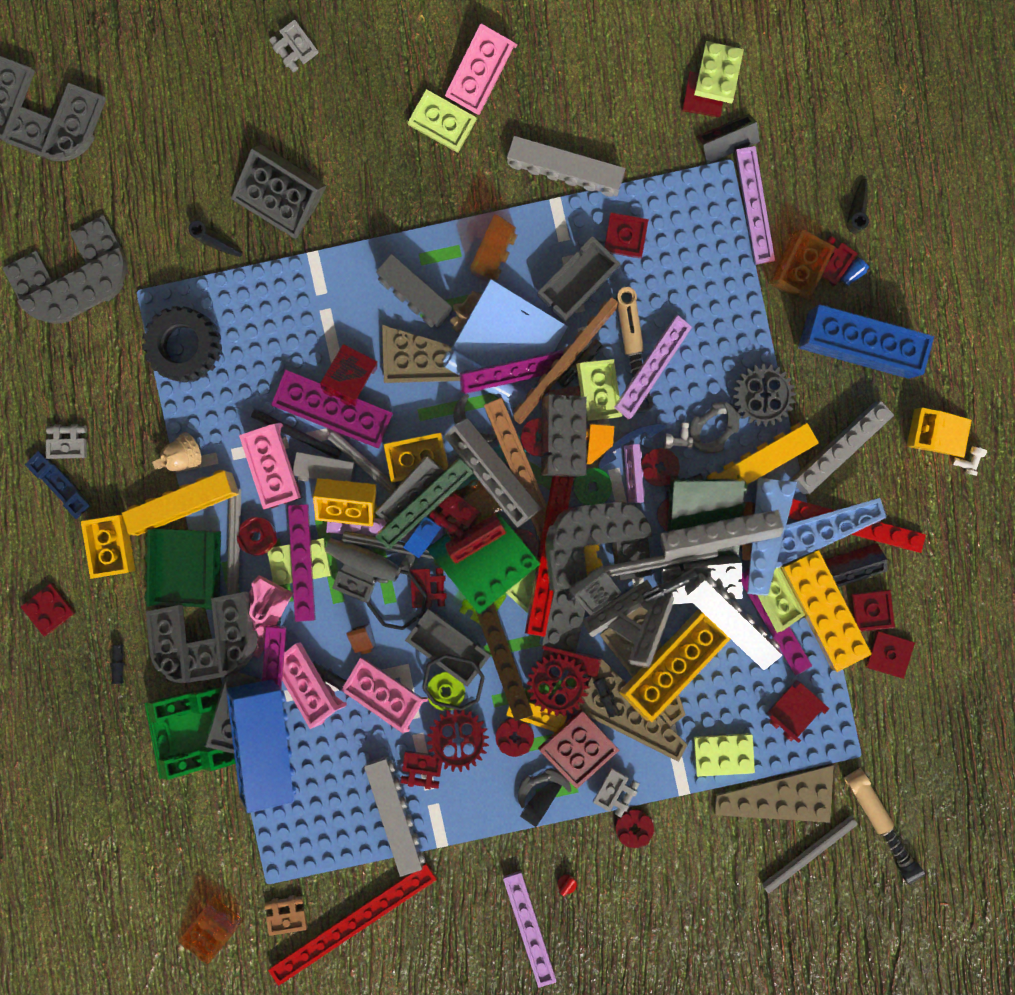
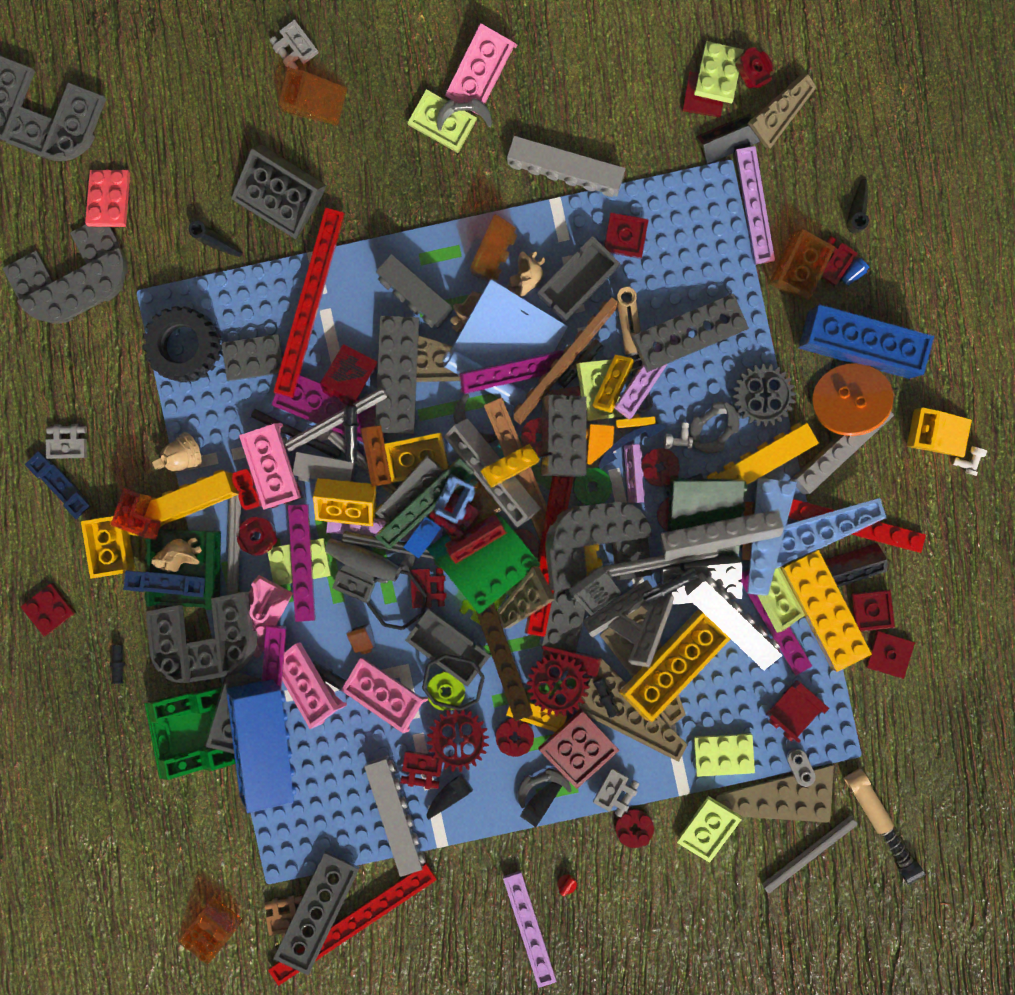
(107, 198): none -> coral plate
(131, 515): none -> clear red brick
(164, 583): none -> dark blue slope
(175, 554): none -> tan helmet
(247, 490): none -> red brick
(252, 357): none -> dark grey plate
(303, 917): none -> dark grey plate
(309, 303): none -> red plate
(311, 97): none -> clear orange slope
(334, 420): none -> light grey axle
(351, 433): none -> black axle
(376, 455): none -> dark orange panel
(397, 373): none -> dark grey plate
(449, 795): none -> black piece
(459, 510): none -> medium blue window
(473, 105): none -> dark grey piece
(510, 465): none -> yellow plate
(526, 599): none -> dark tan wing
(528, 275): none -> tan helmet
(613, 383): none -> yellow plate
(635, 421): none -> yellow plate
(686, 345): none -> dark grey plate
(709, 829): none -> yellowish green plate
(749, 74): none -> dark red plate
(778, 114): none -> dark tan wing
(801, 768): none -> light grey plate
(852, 399): none -> orange plate

